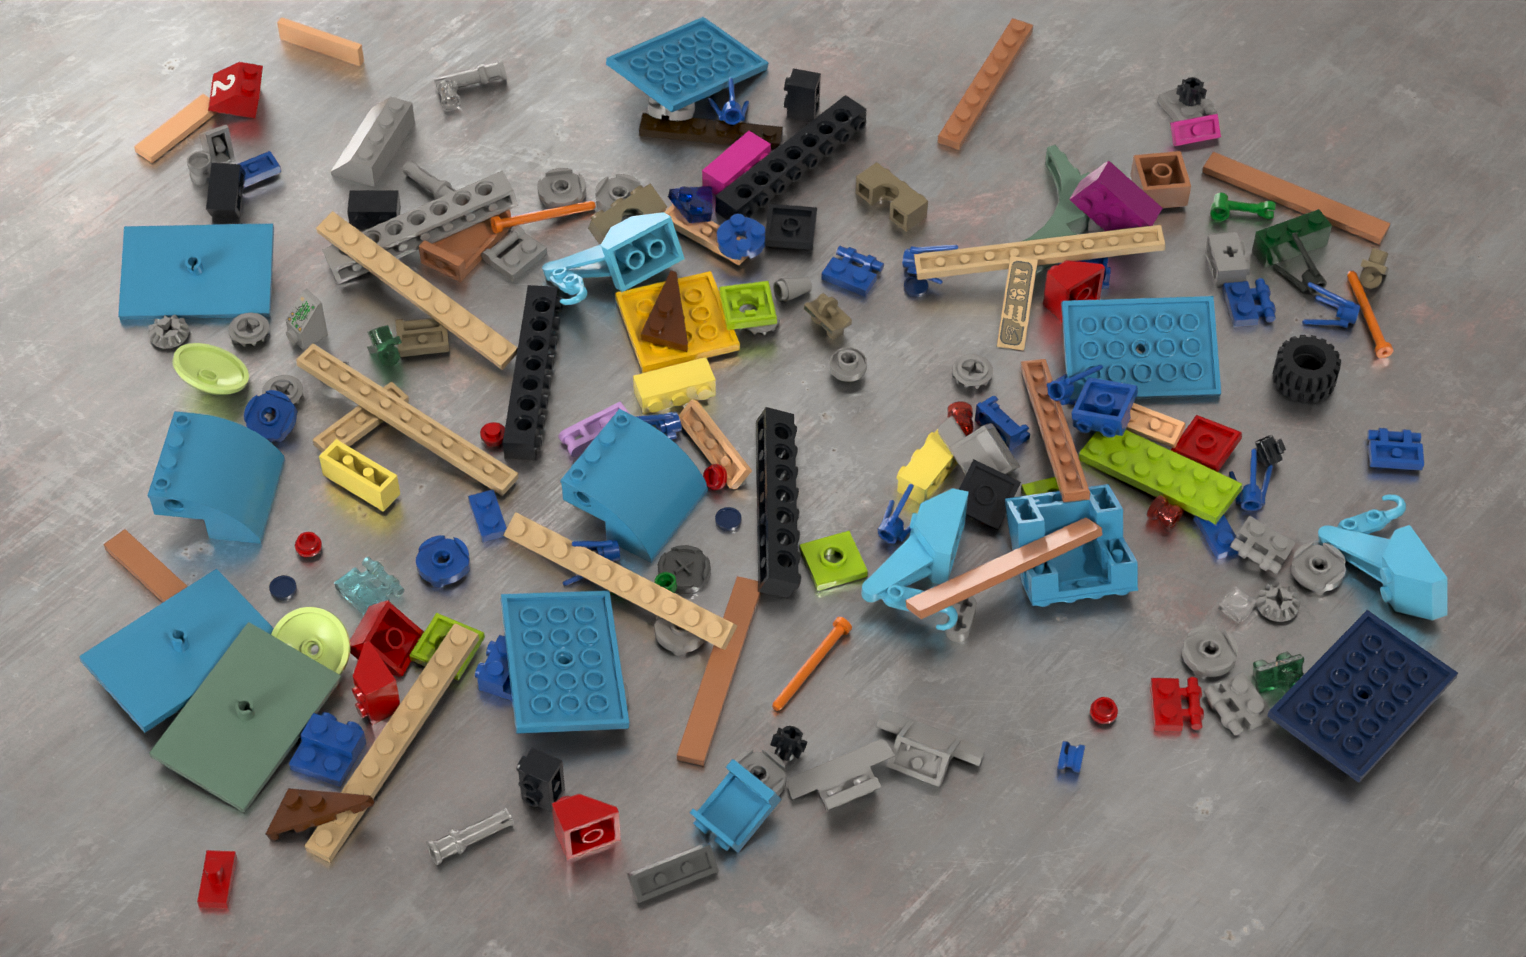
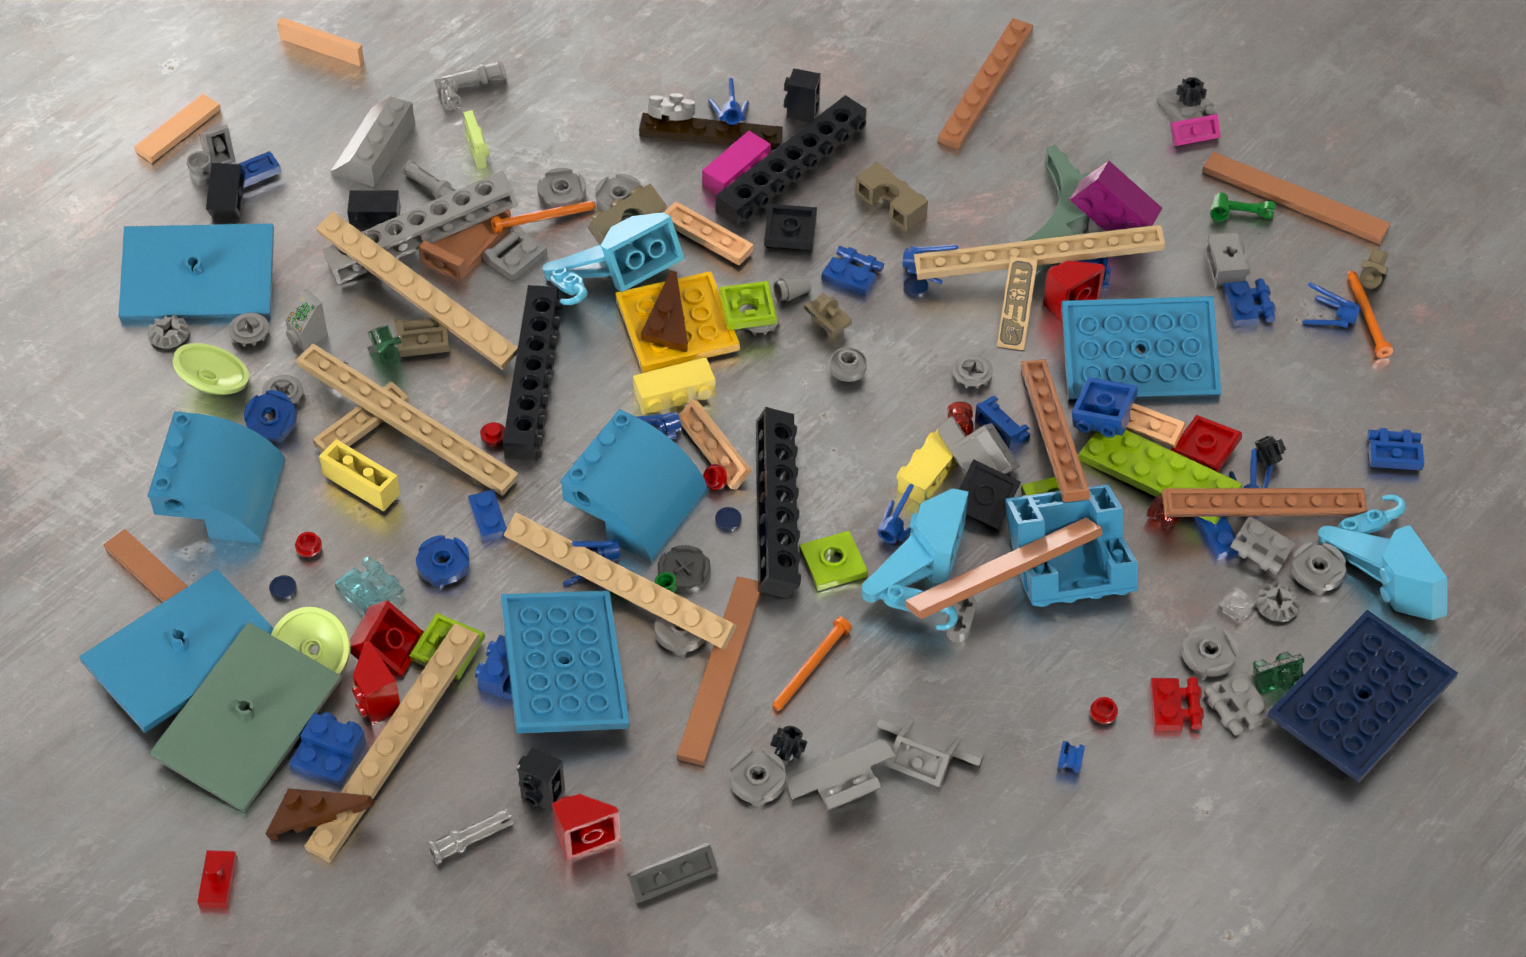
(236, 90): red slope -> none
(475, 140): none -> yellowish green plate
(588, 429): lavender plate -> none
(687, 64): dark azure piece -> none
(693, 202): clear blue wing -> none
(736, 808): dark azure panel -> none
(741, 226): blue plate -> none
(1063, 387): blue plant -> none
(1162, 178): nougat brick -> none
(1263, 502): none -> nougat tile
(1277, 244): dark green brick -> none
(1303, 383): black tyre -> none
(1311, 275): pearl dark grey plant -> none

